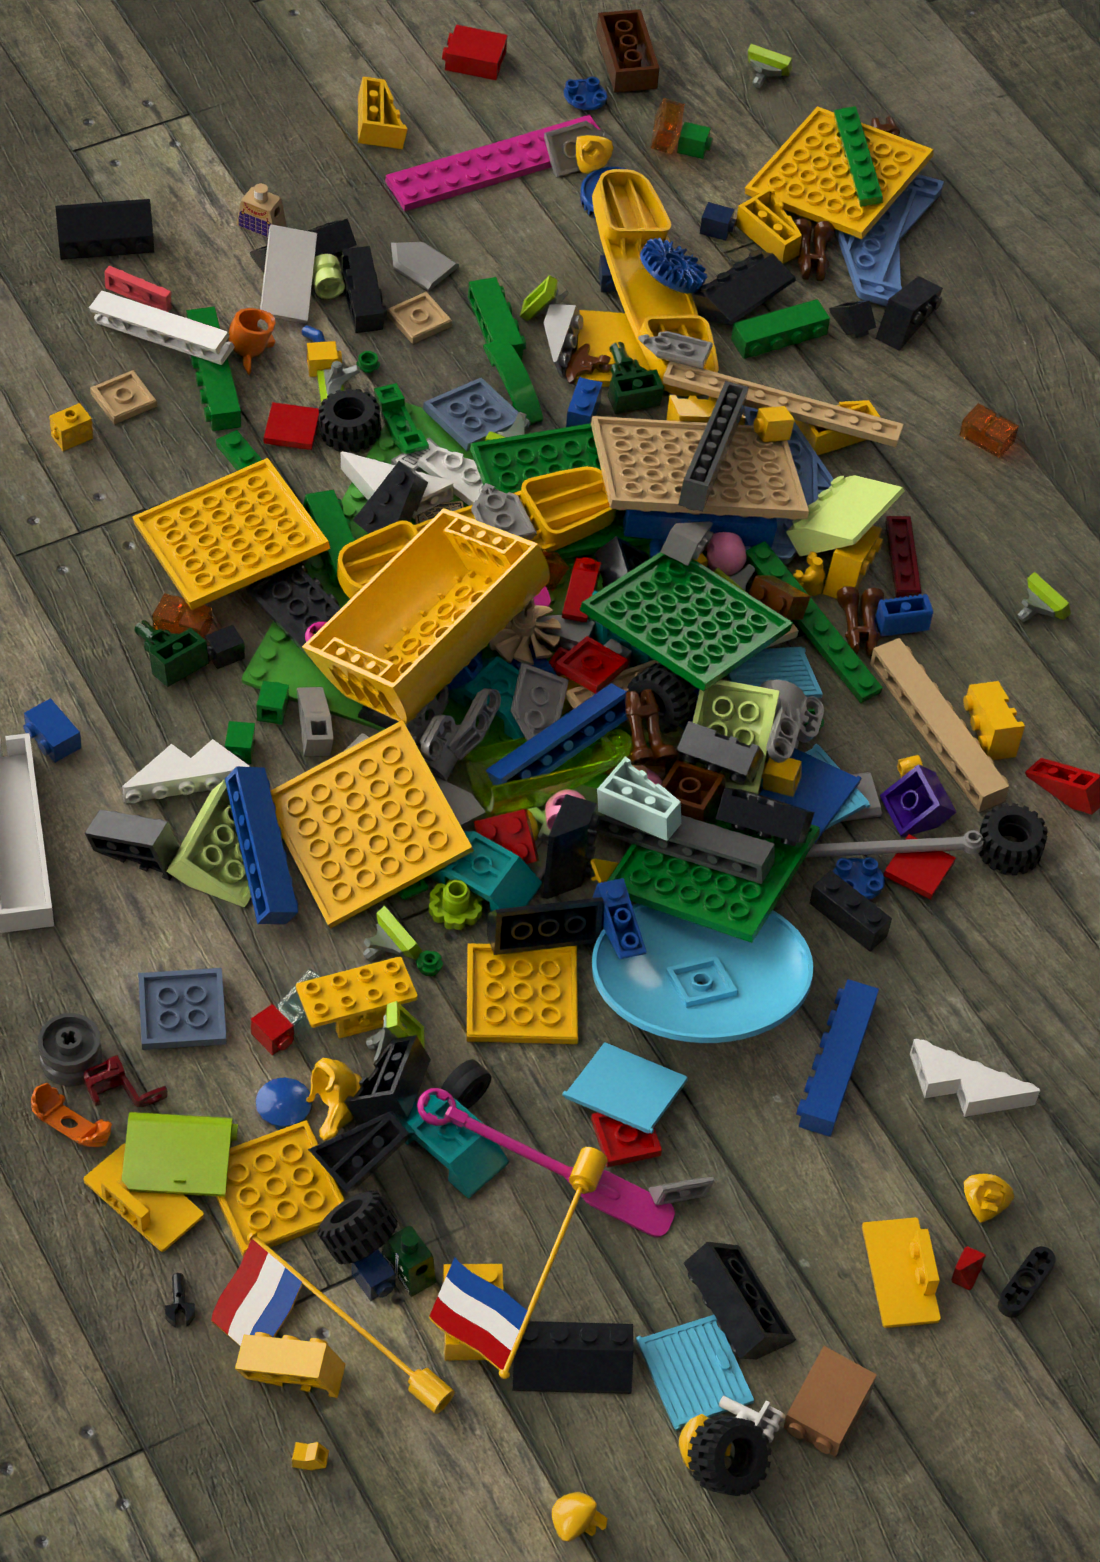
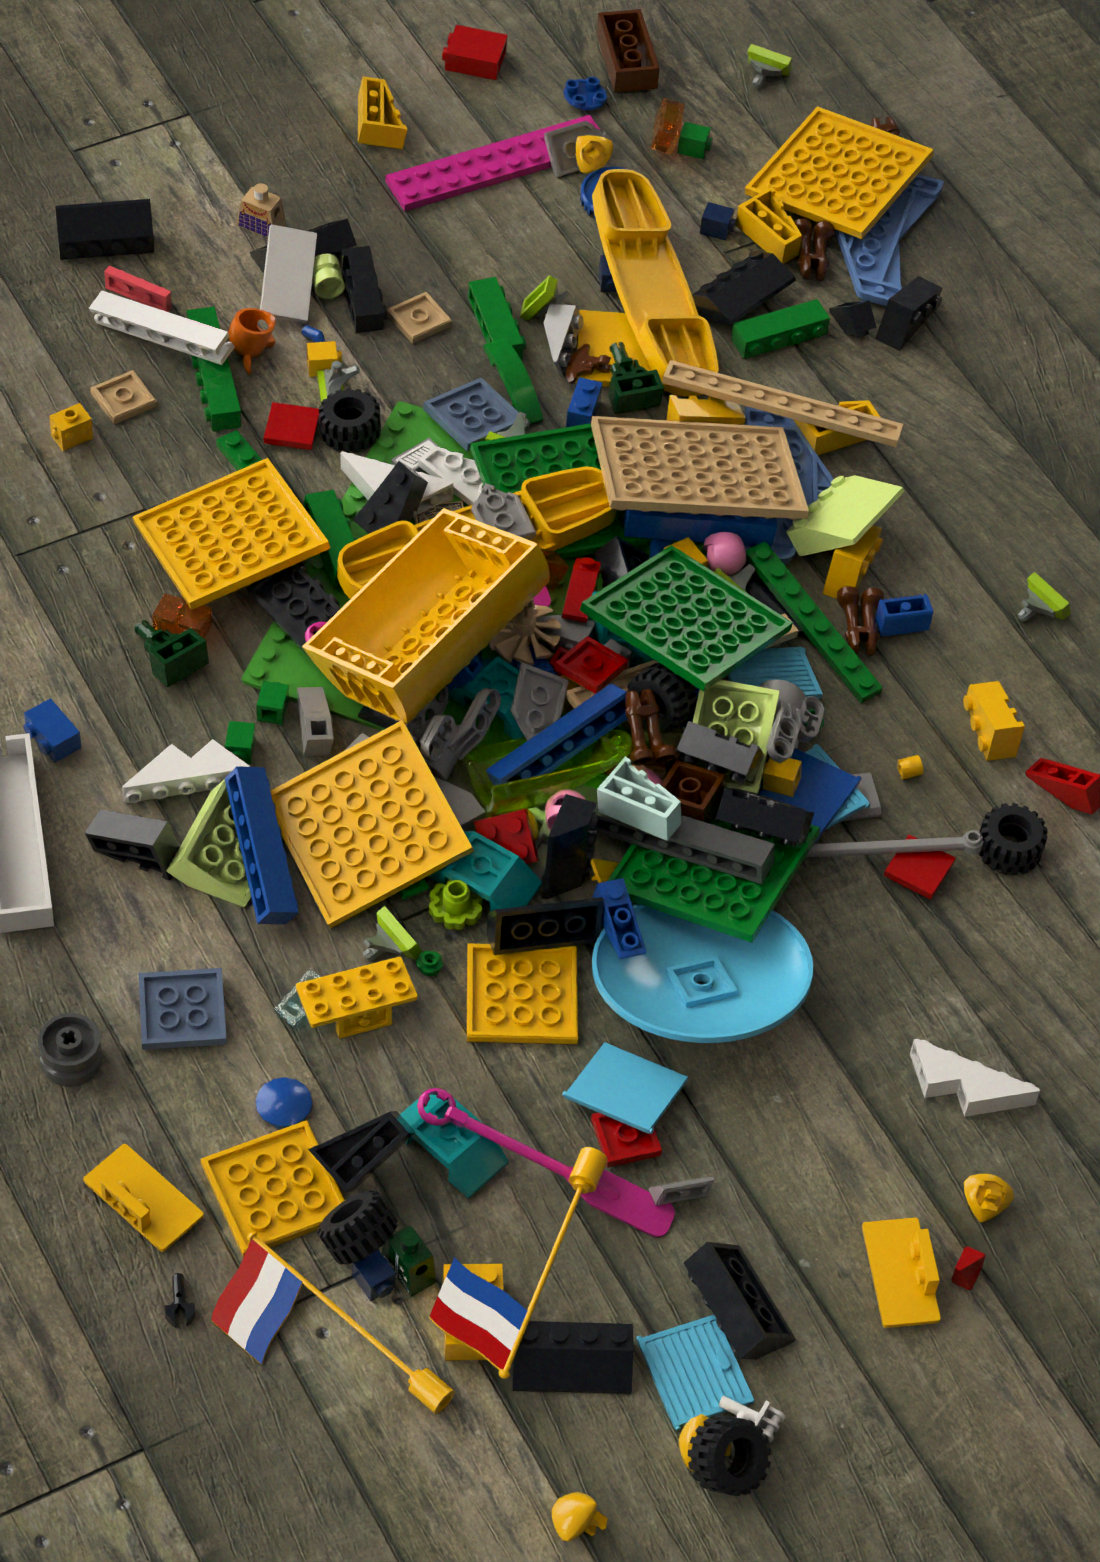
(49, 1108): orange piece -> none
(115, 1076): dark red piece -> none
(178, 1153): lime door -> none
(225, 646): black brick -> none
(272, 1029): red brick -> none
(290, 1361): yellow wedge -> none
(309, 1456): yellow piece -> none
(334, 1084): yellow piece -> none
(368, 361): green plate -> none
(393, 1082): black wedge -> none
(397, 1024): lime piece -> none
(398, 420): green slope -> none
(421, 263): light grey tile -> none
(468, 1083): black tyre -> none
(672, 266): blue wheel -> none
(678, 348): light grey tile -> none
(687, 541): light grey slope -> none
(713, 446): dark grey brick -> none
(774, 424): yellow brick -> none
(780, 596): reddish brown brick -> none
(814, 575): yellow piece -> none
(830, 1401): medium nougat slope -> none
(838, 1057): blue brick -> none
(850, 910): black brick -> none
(858, 156): green plate -> none
(861, 875): blue dish -> none
(903, 556): dark red tile -> none
(917, 802): dark purple slope -> none
(940, 725): tan brick -> none
(988, 431): clear orange piece -> none
(1026, 1293): black beam -> none

